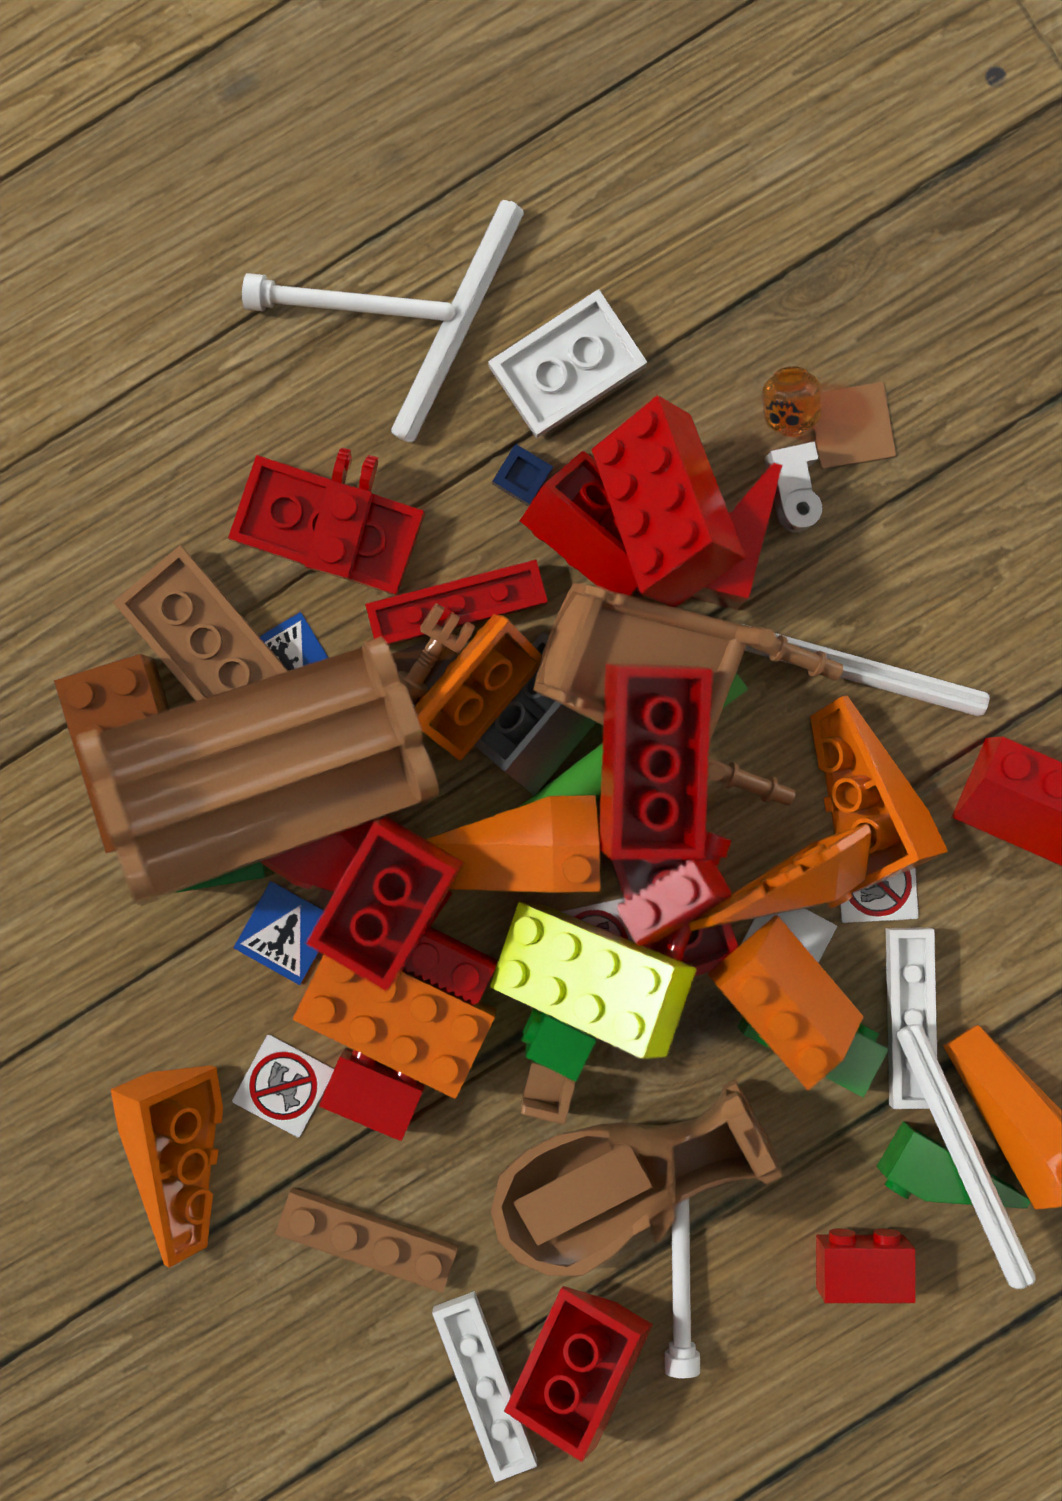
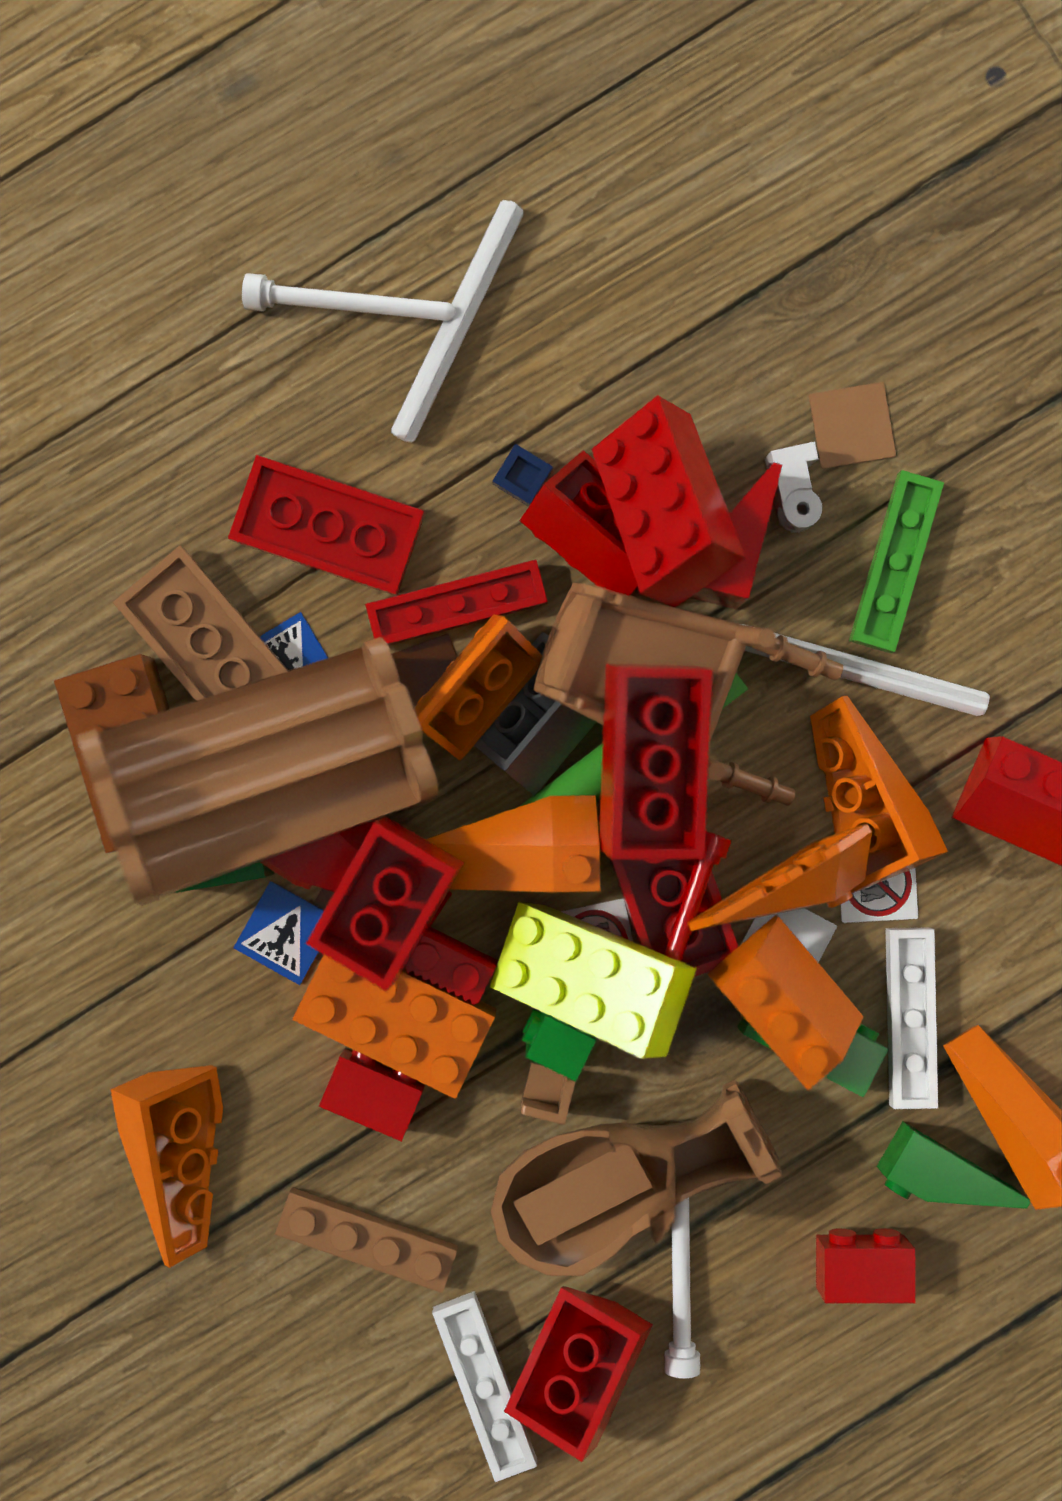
(283, 1085): white sticker -> none
(341, 518): red hinge -> none
(440, 639): medium nougat hinge -> none
(567, 364): white plate -> none
(674, 901): brick -> none
(792, 401): clear orange head -> none
(896, 561): none -> bright green plate
(966, 1157): white axle -> none

